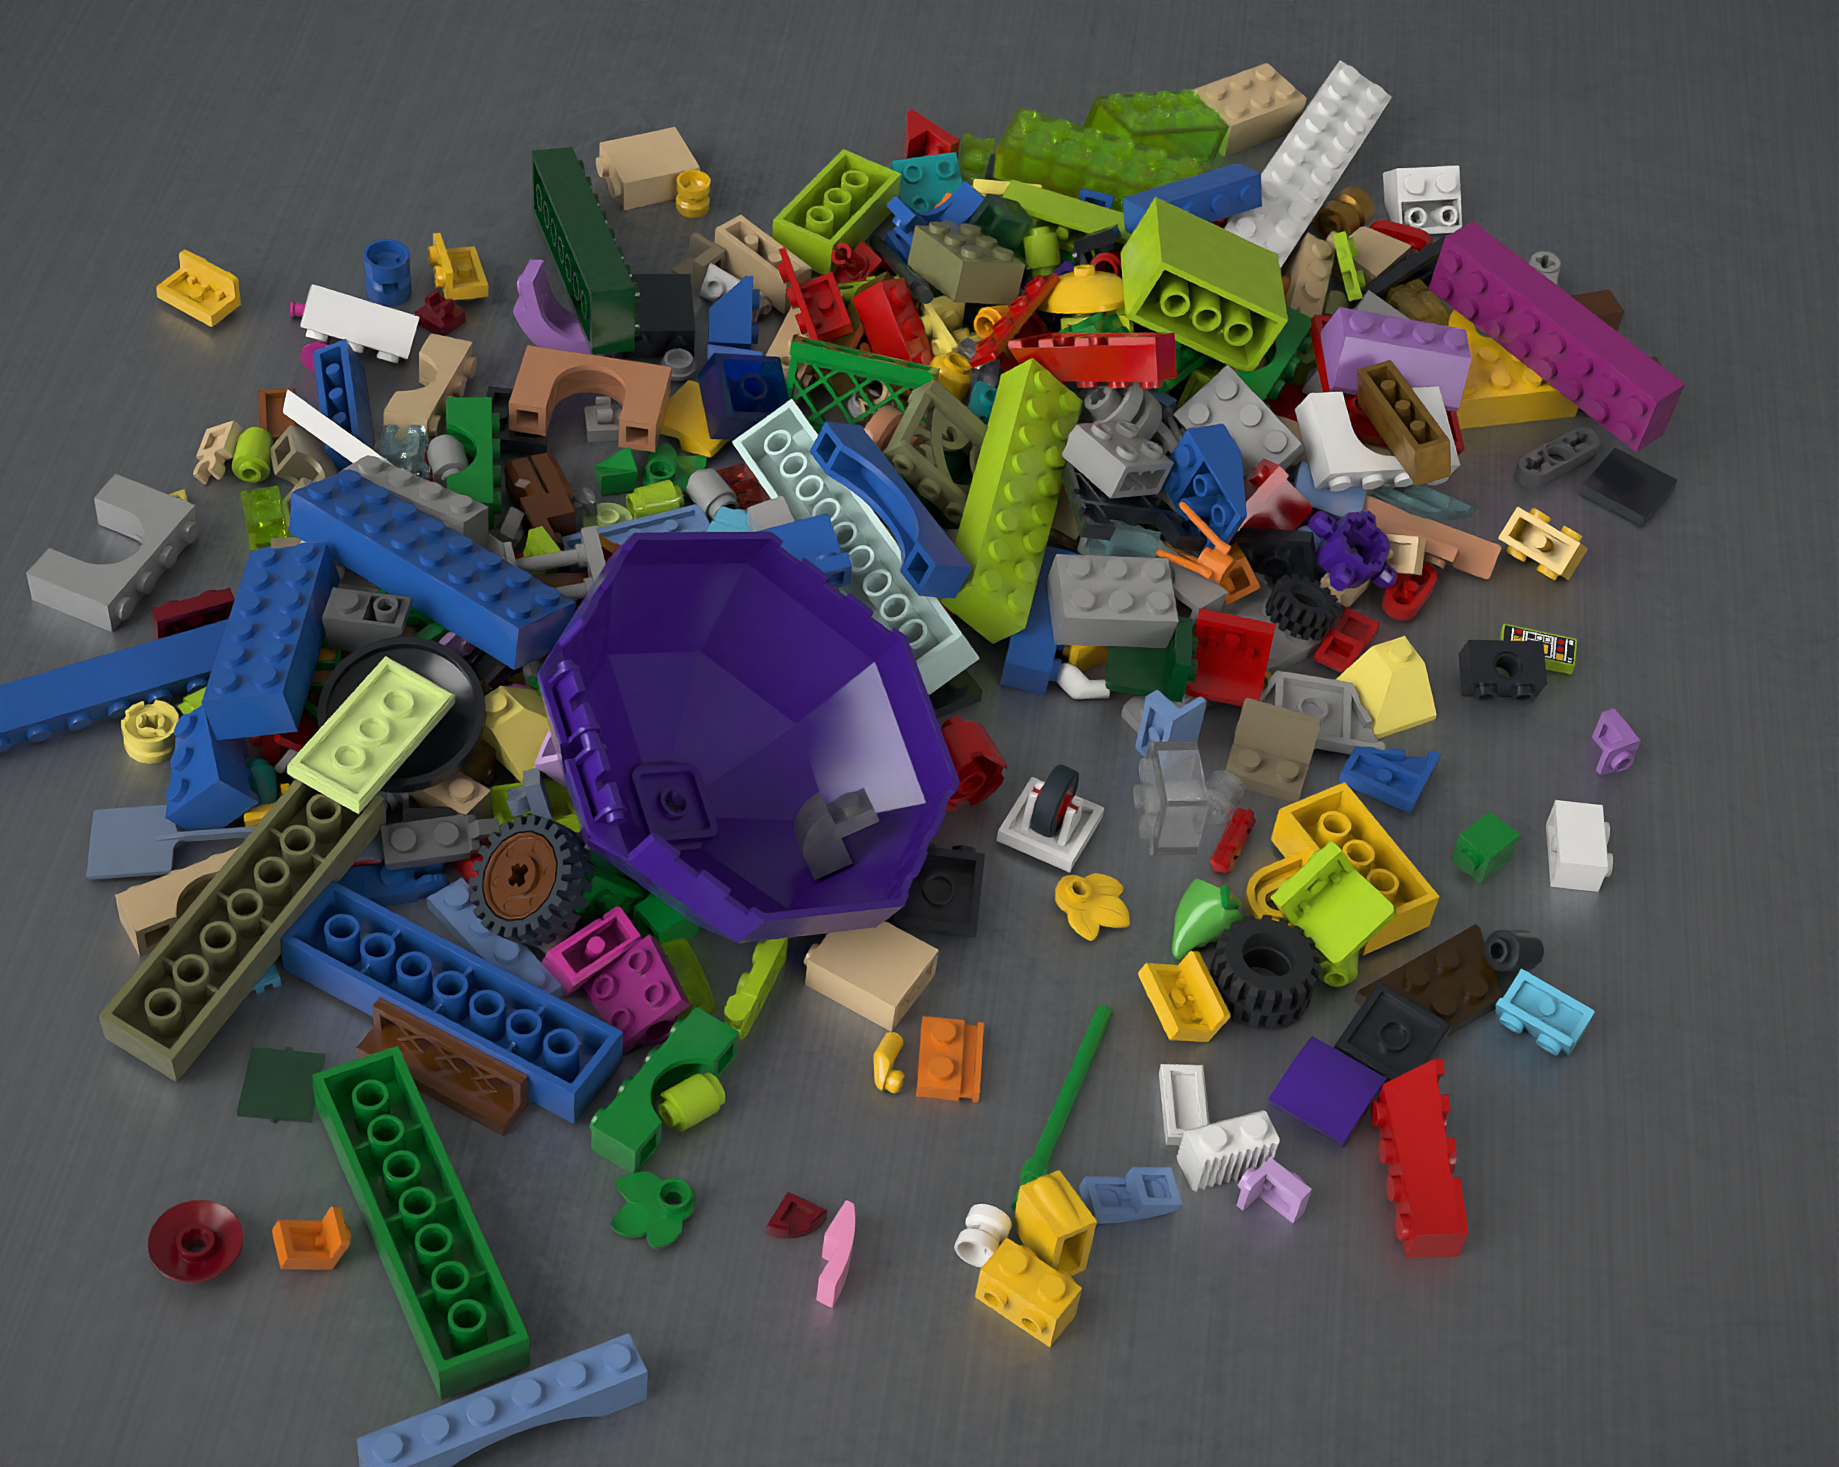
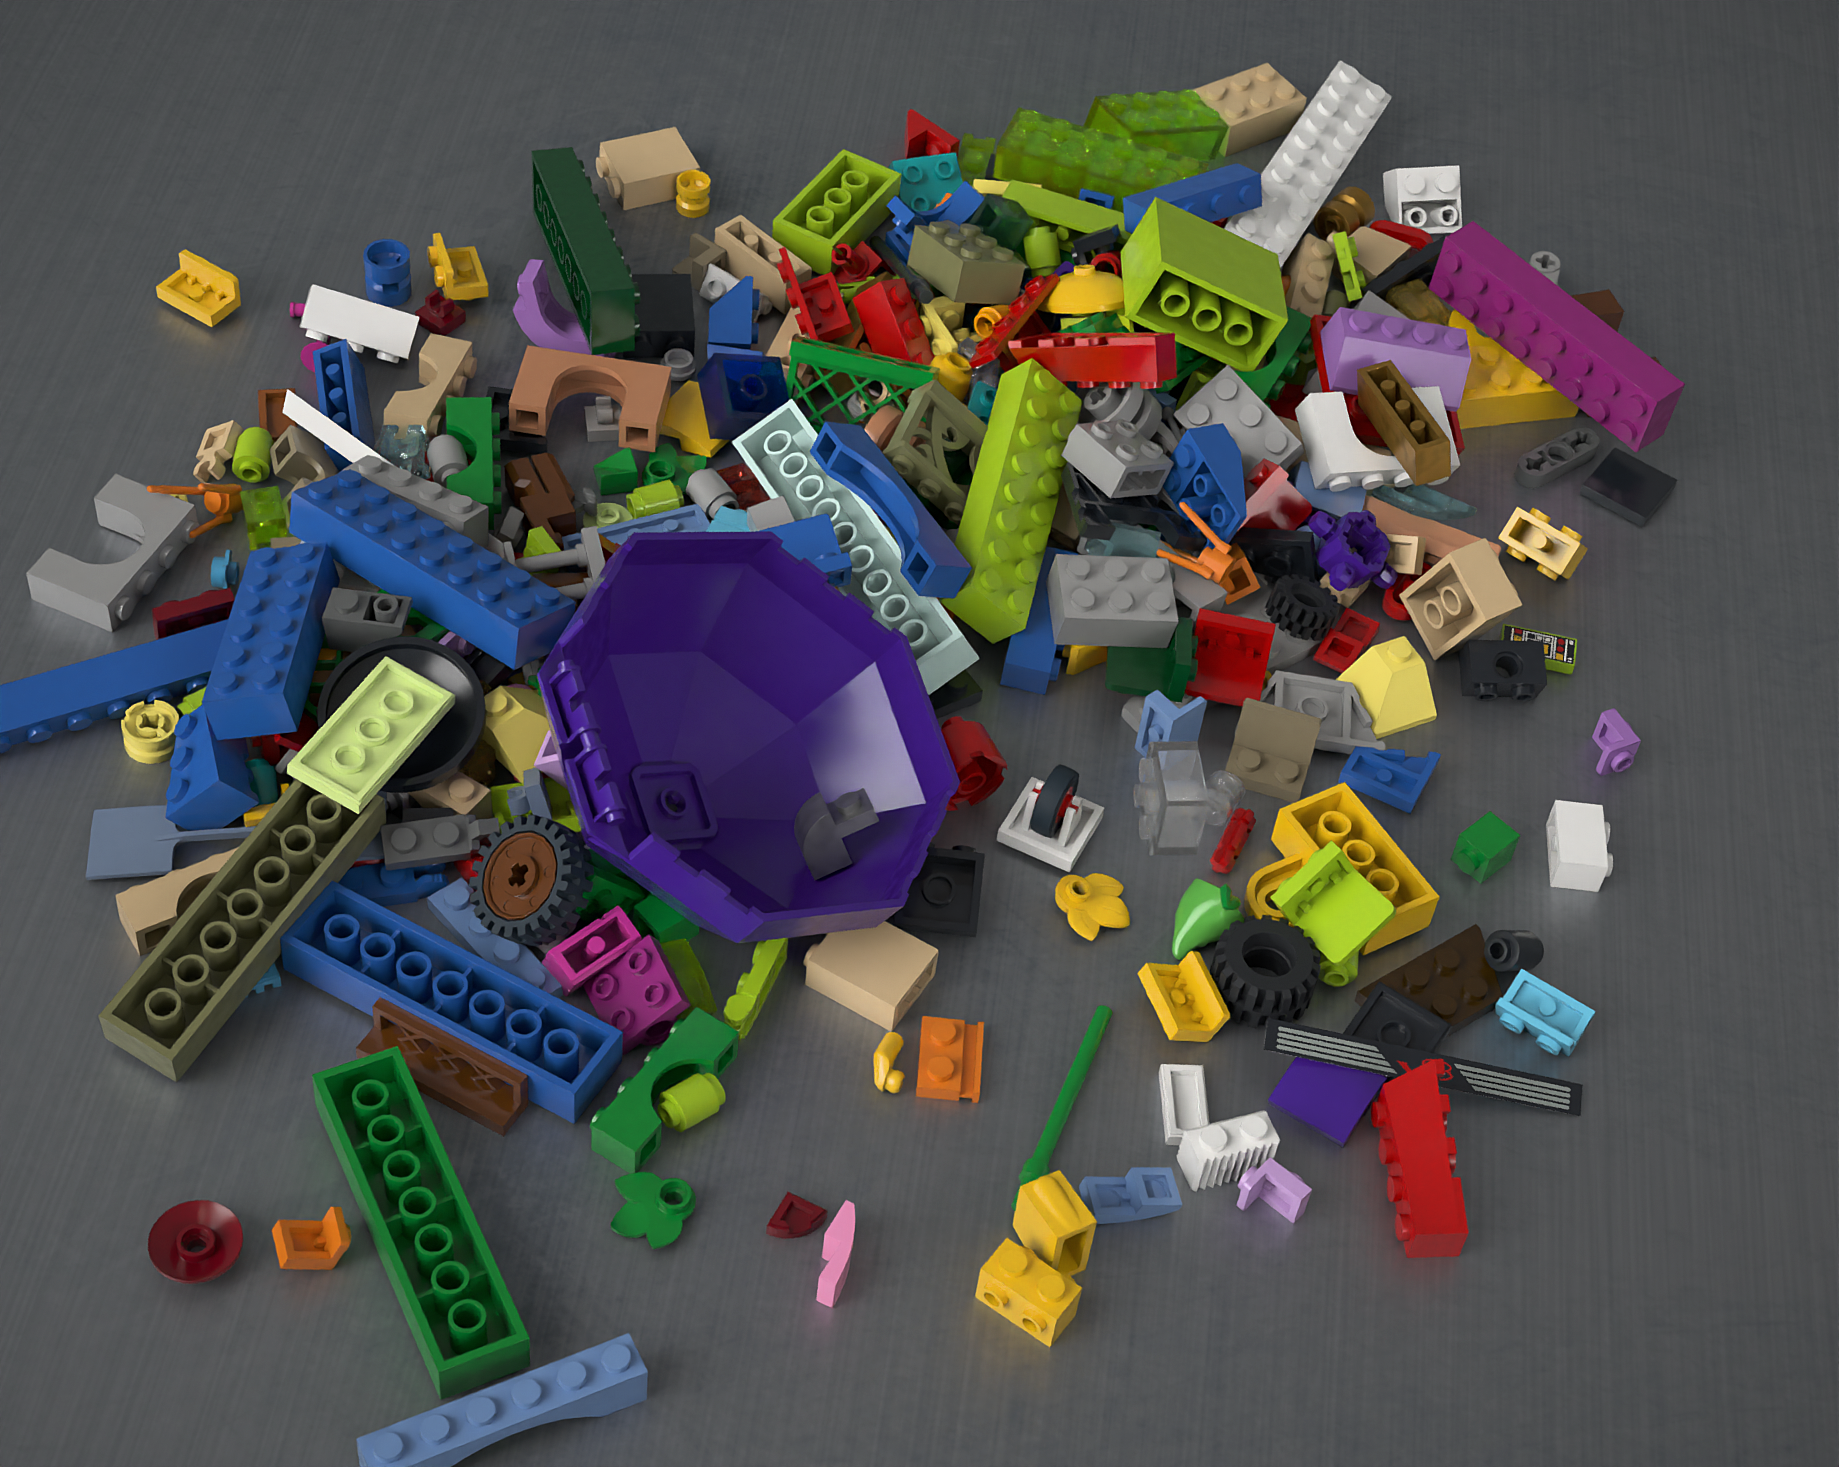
(218, 499): none -> orange plant
(224, 571): none -> dark azure plate
(280, 1085): clear green piece -> none
(984, 1232): white wheel -> none
(1078, 685): white arm -> none
(1397, 1060): none -> black sticker
(1460, 598): none -> tan brick

